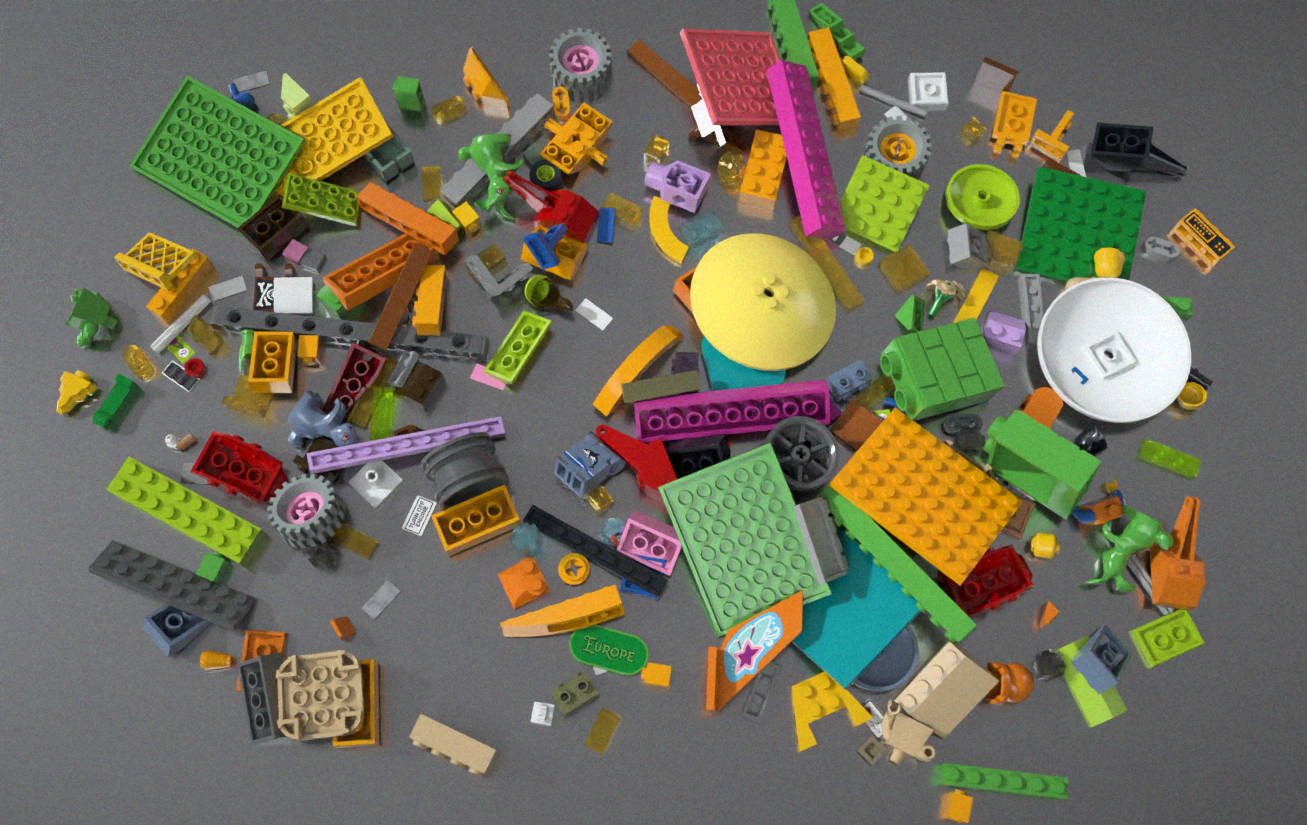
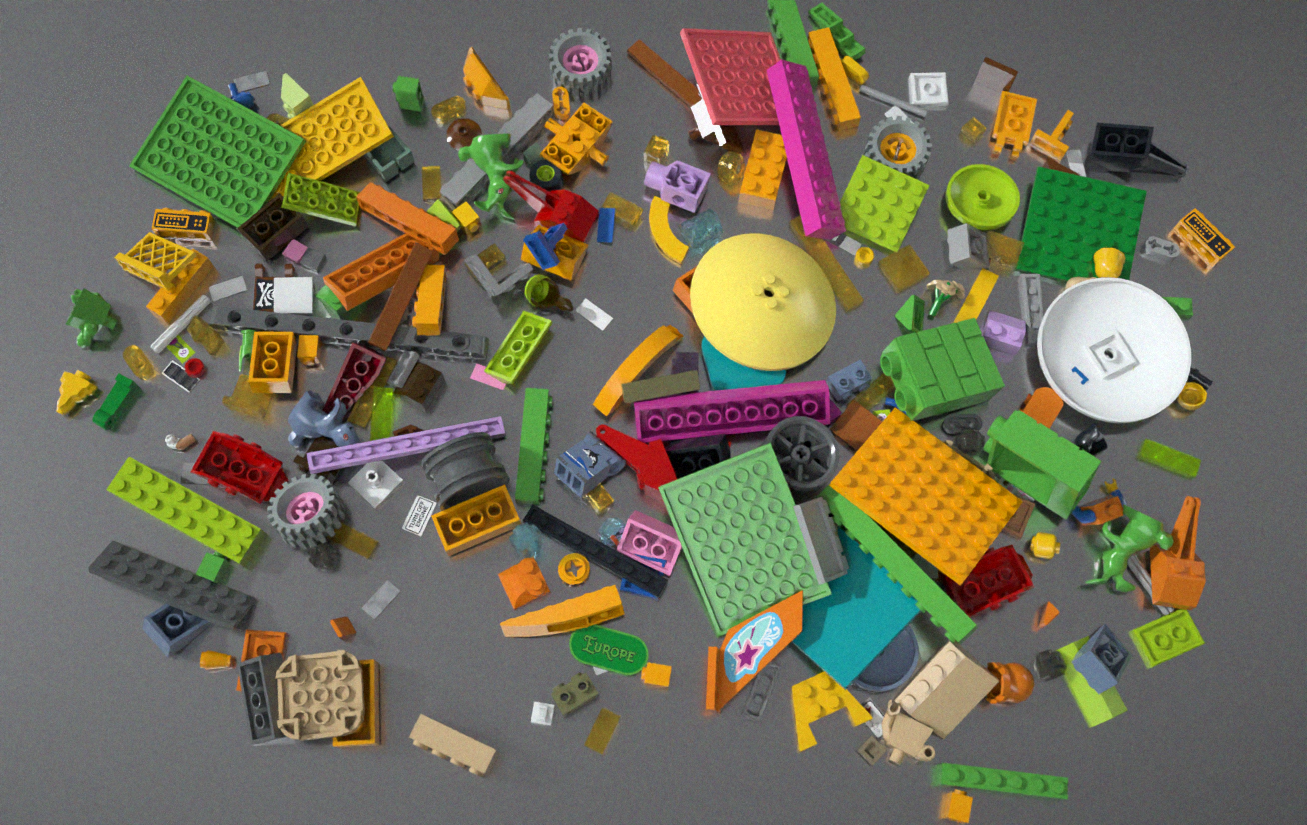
(183, 224): none -> light orange brick
(456, 138): none -> reddish brown dish
(532, 447): none -> bright green brick

